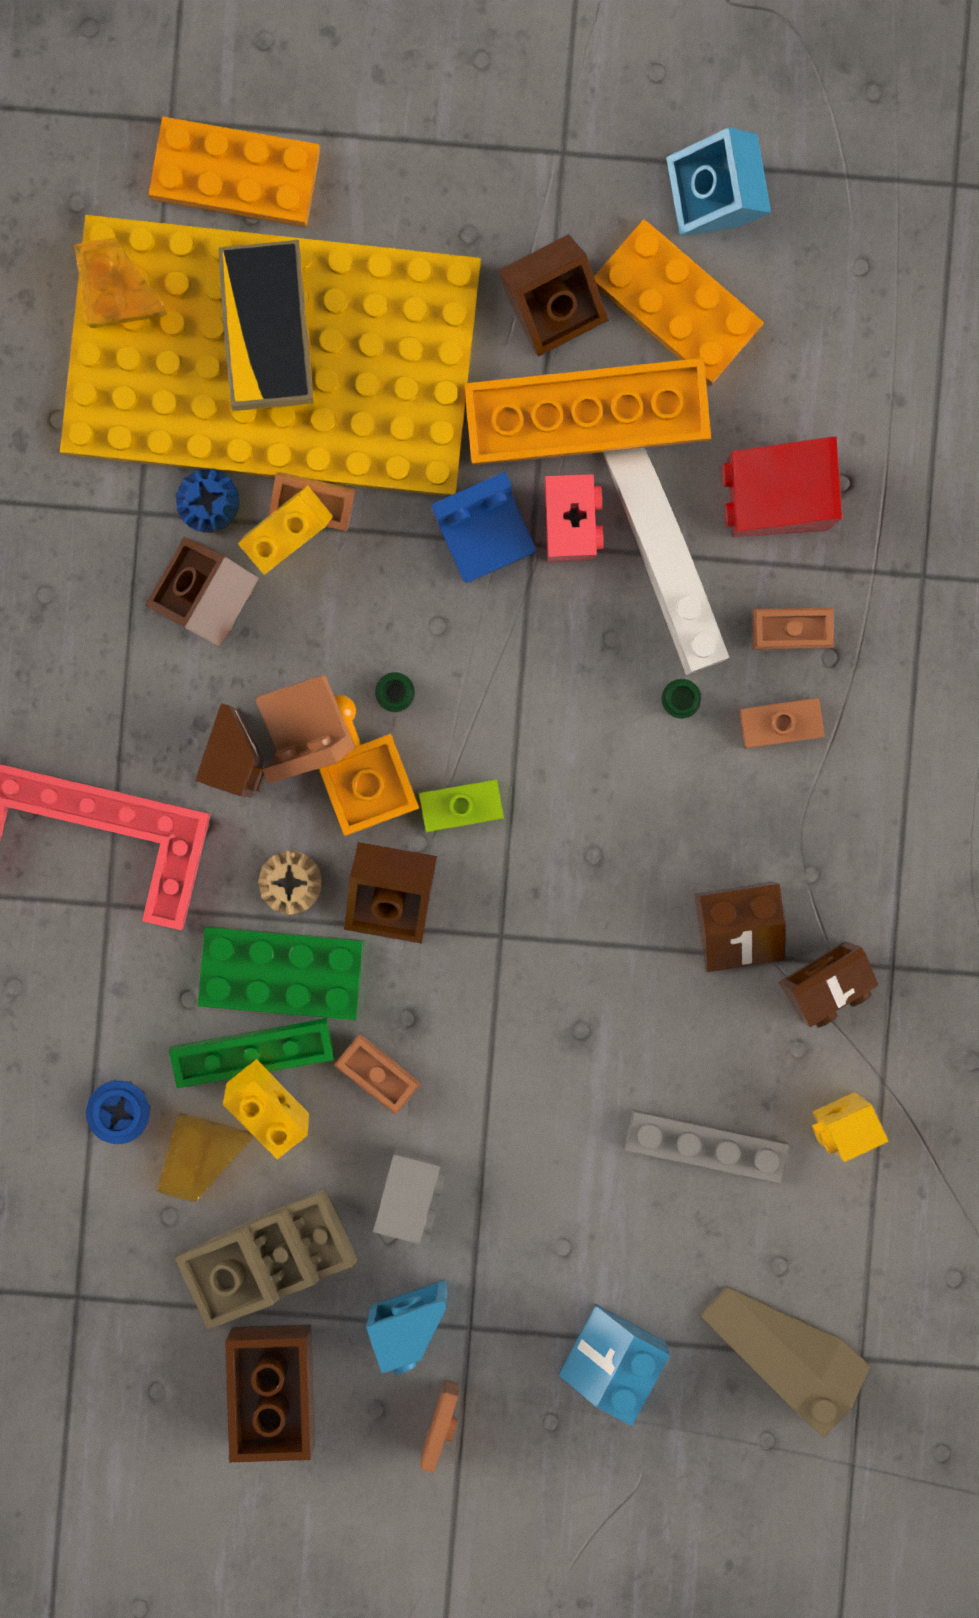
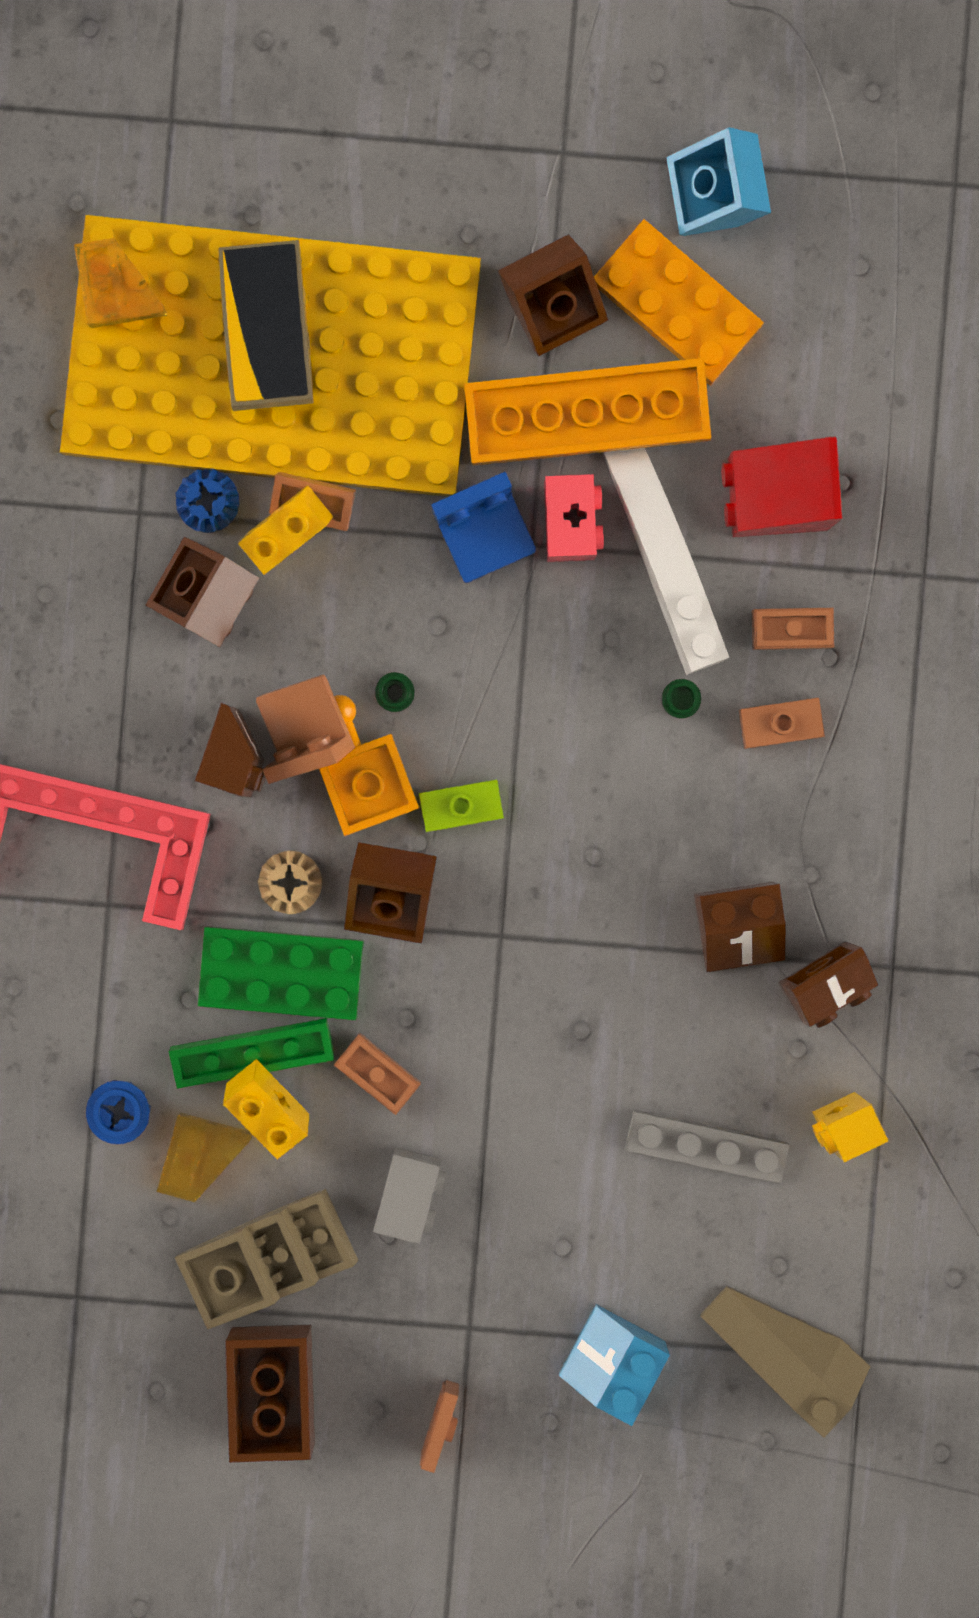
(234, 171): light orange plate -> none
(405, 1325): dark azure slope -> none

